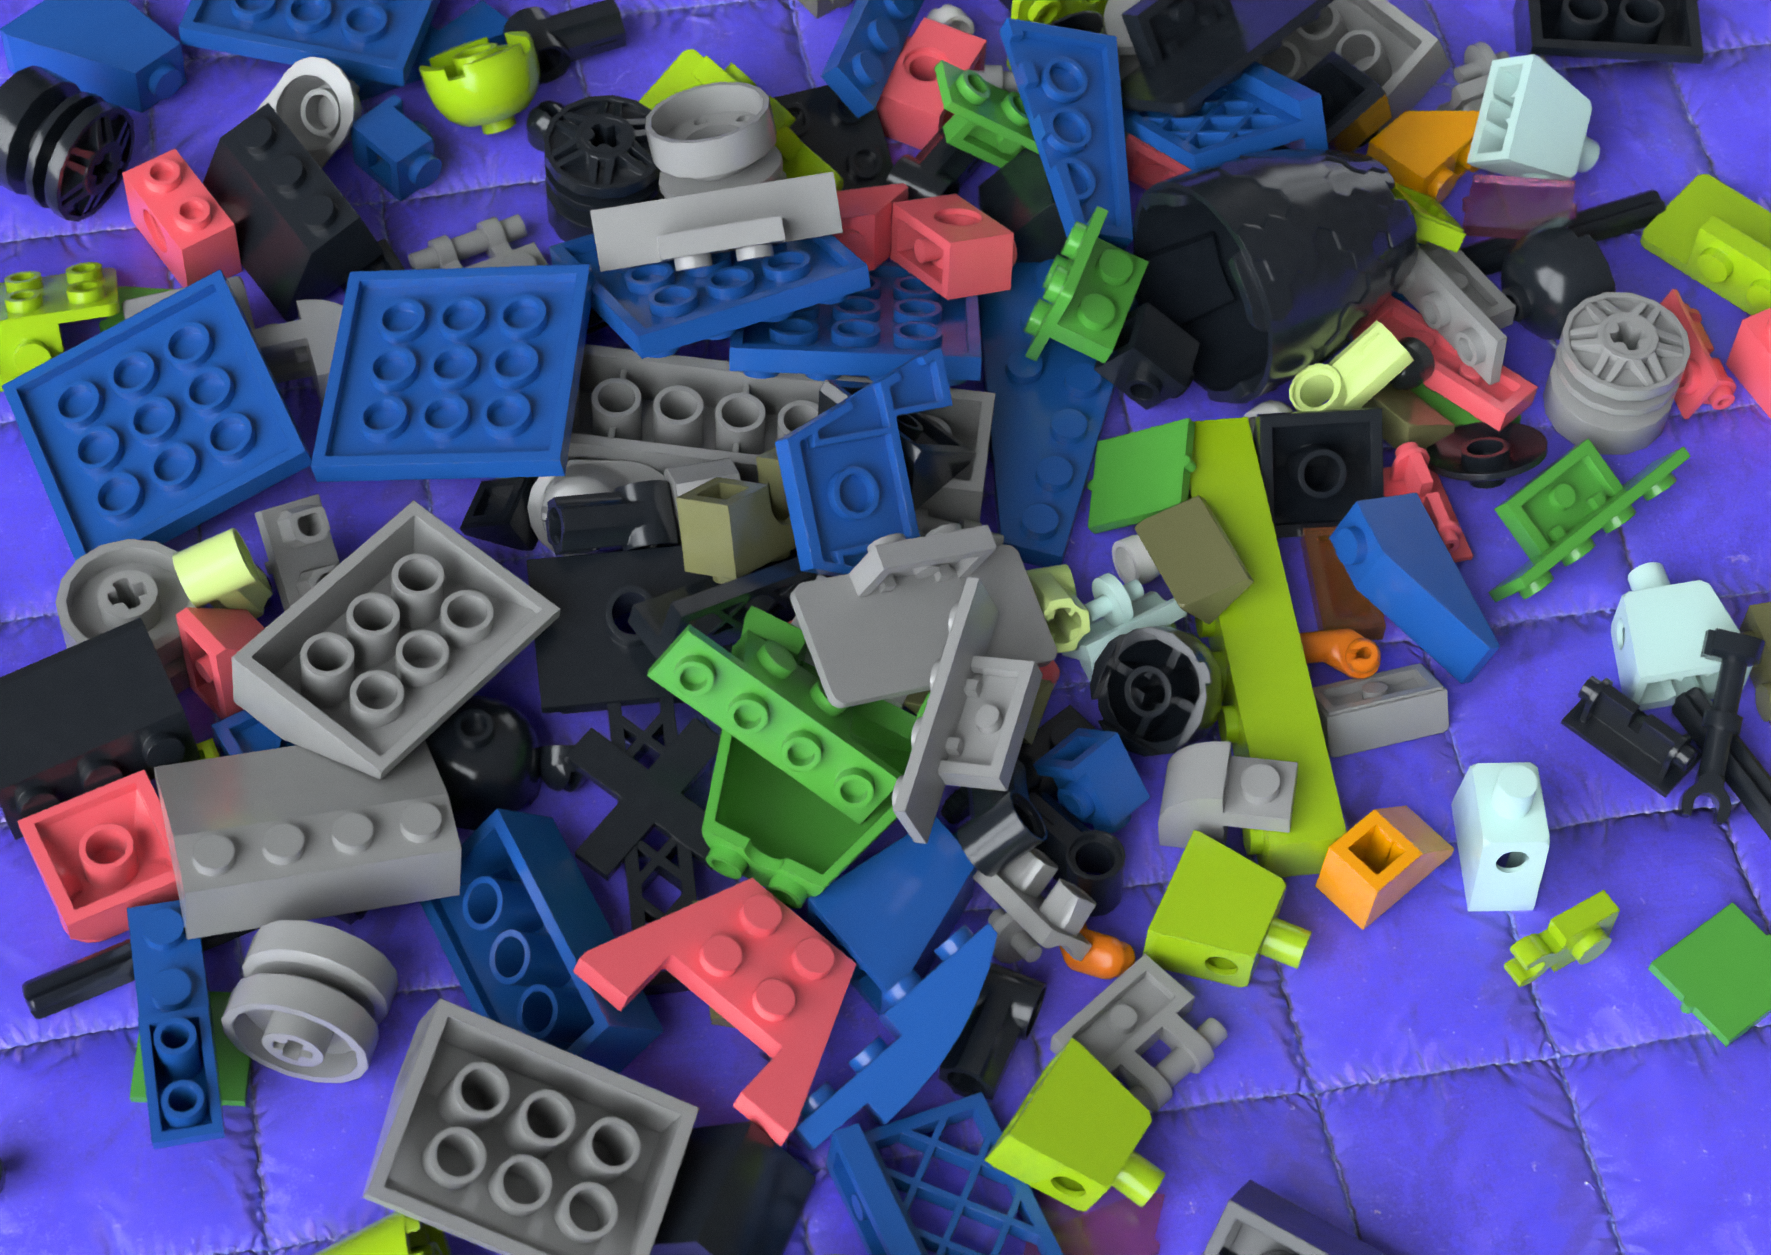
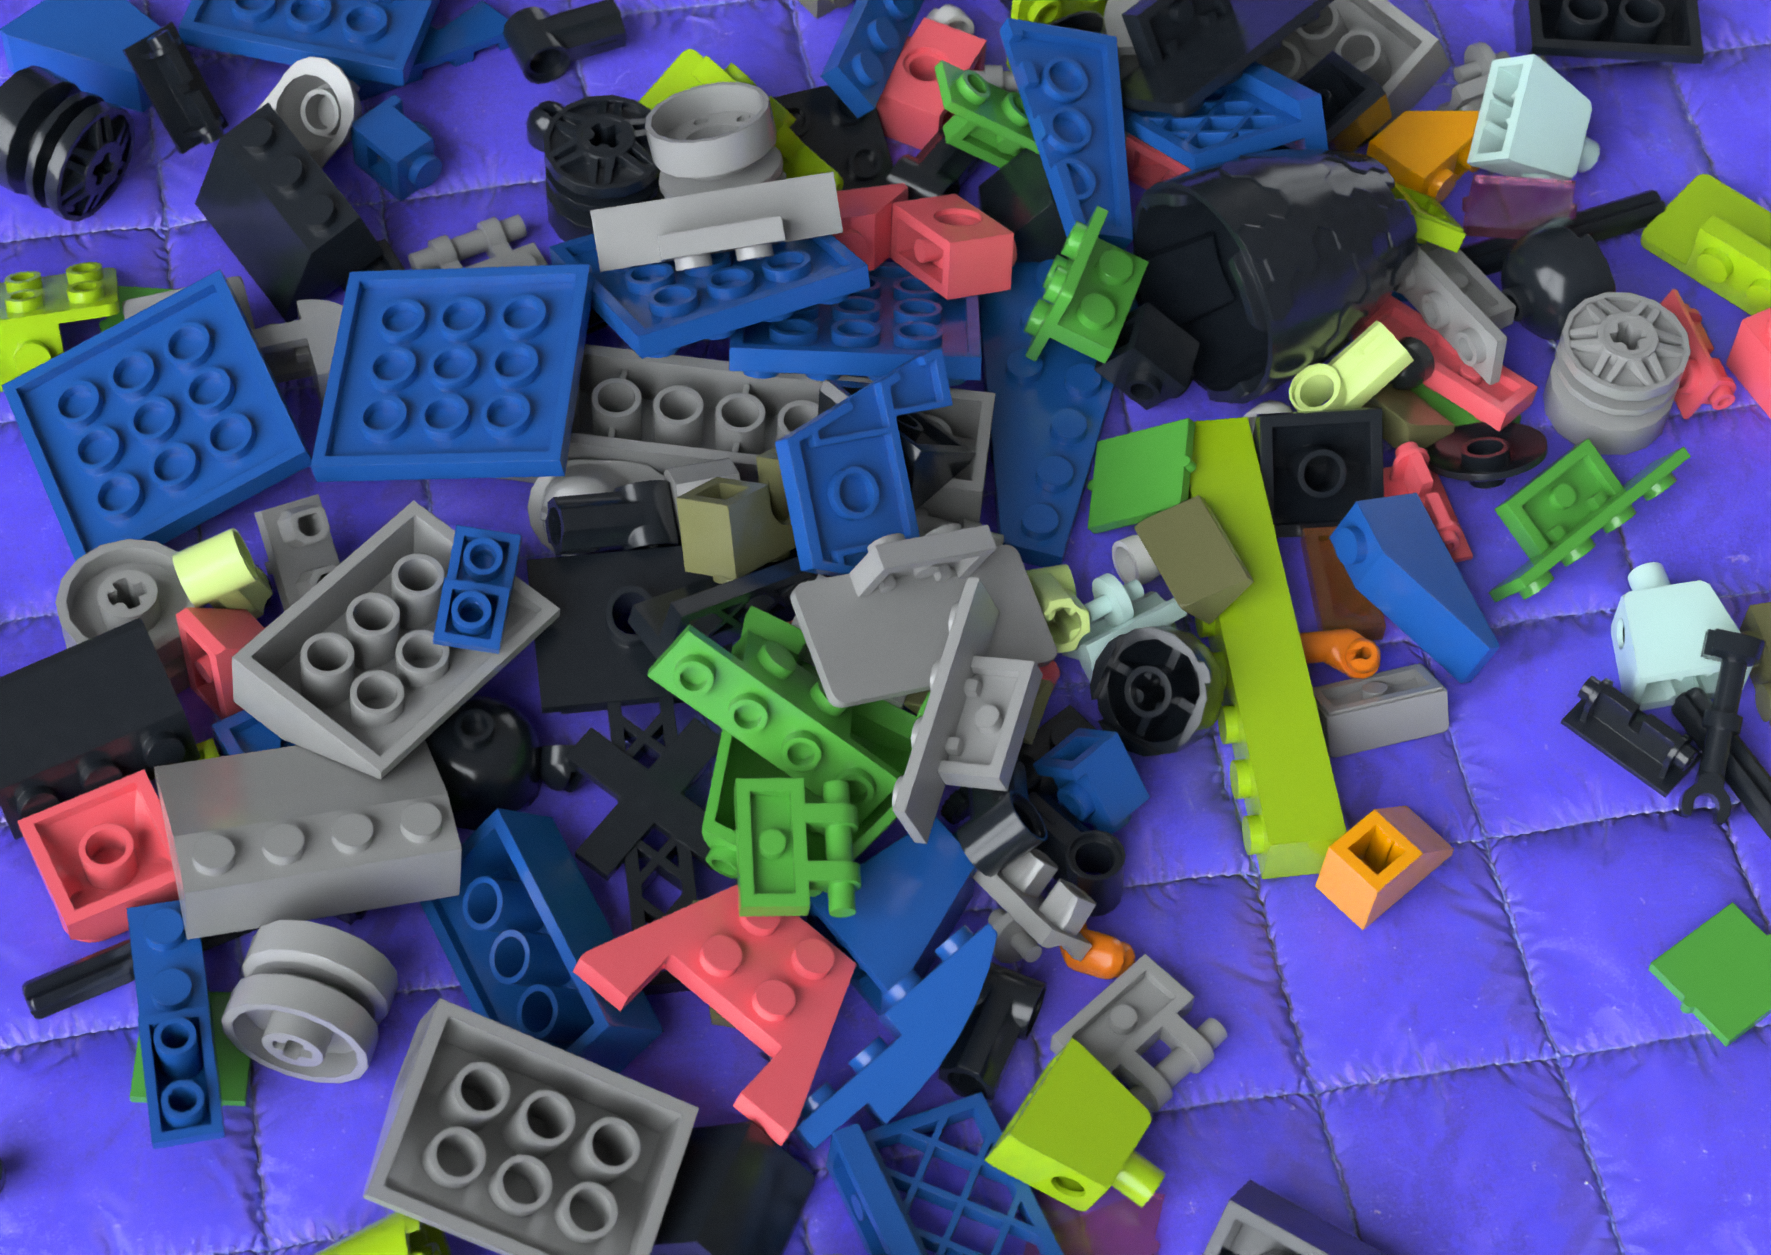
(176, 88): none -> black hinge
(181, 219): coral brick -> none
(477, 589): none -> blue slope
(484, 81): lime cylinder -> none
(501, 513): black slope -> none
(773, 847): none -> bright green plate
(1214, 790): light grey brick -> none
(1222, 917): lime torso -> none
(1495, 814): light aqua torso -> none
(1573, 935): lime plate -> none

